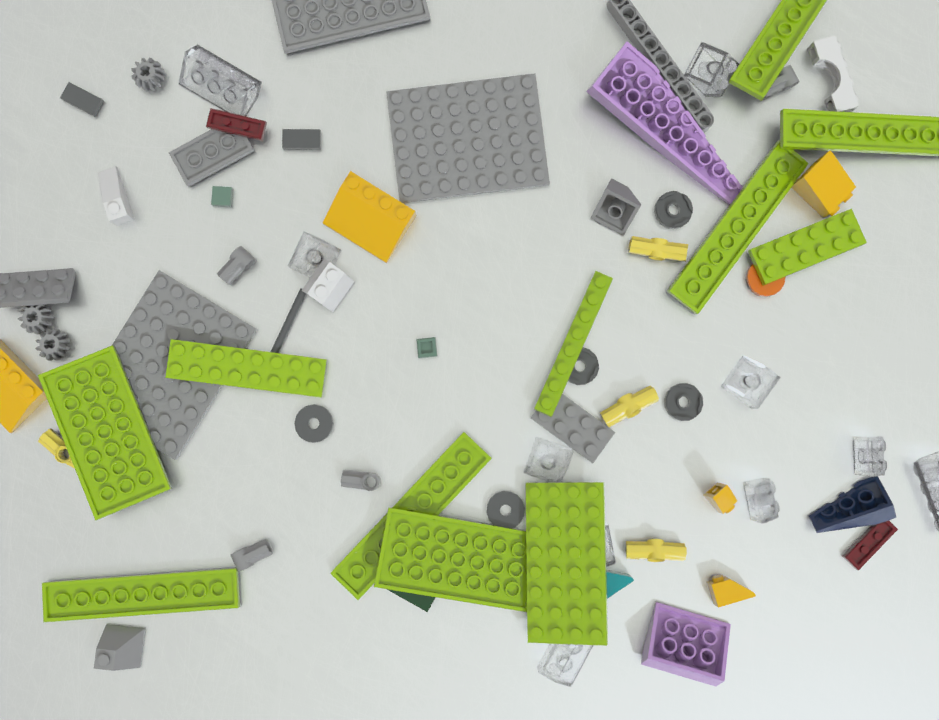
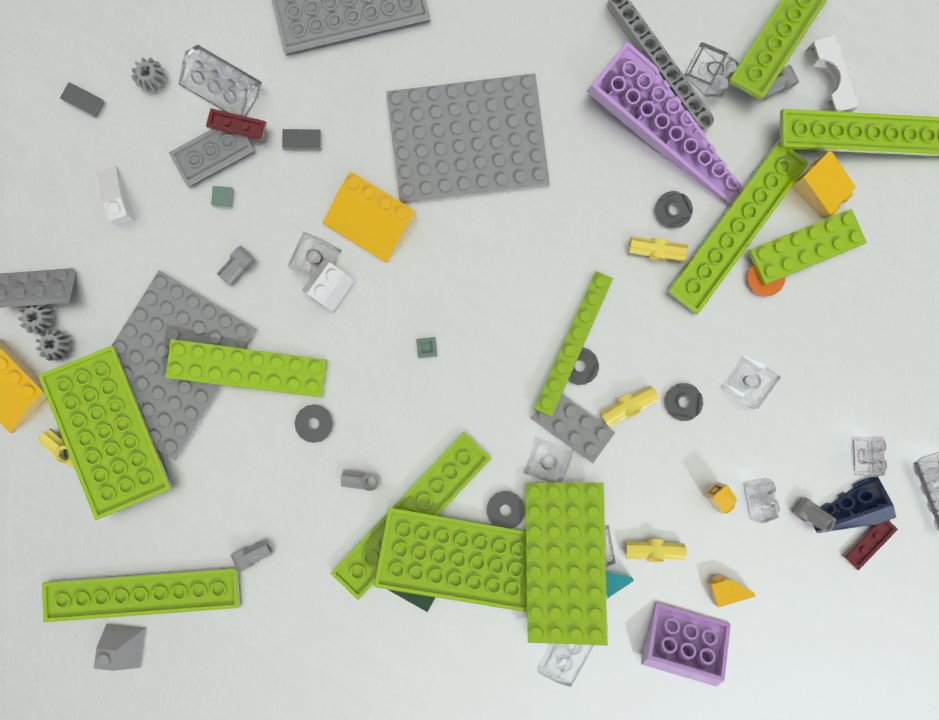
(288, 322): dark grey bar -> none
(616, 207): light grey slope -> none
(810, 512): none -> light grey piece

